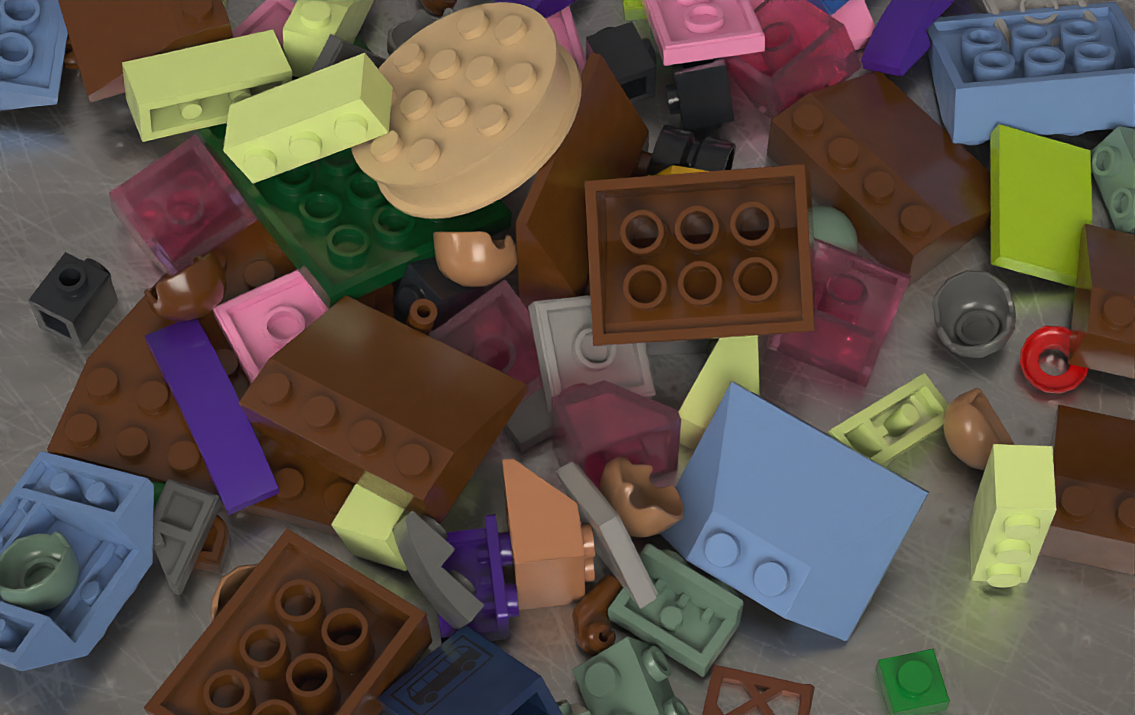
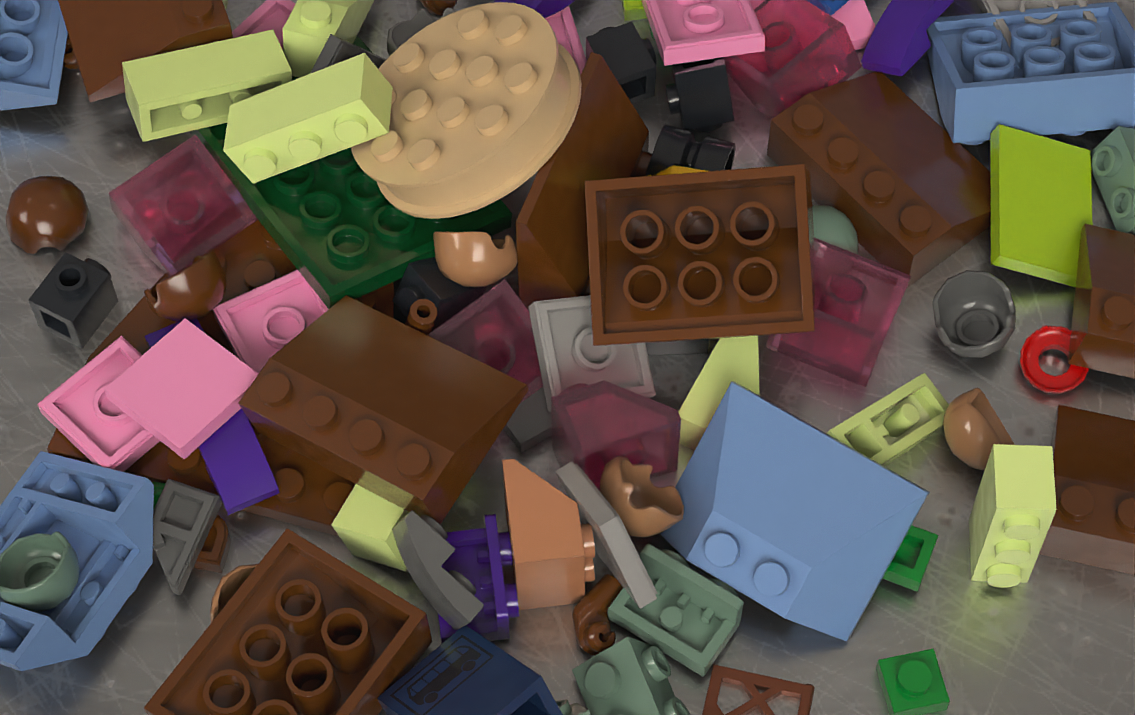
(46, 213): none -> reddish brown hair
(91, 420): none -> bright pink tile
(182, 388): none -> bright pink tile
(912, 558): none -> green plate

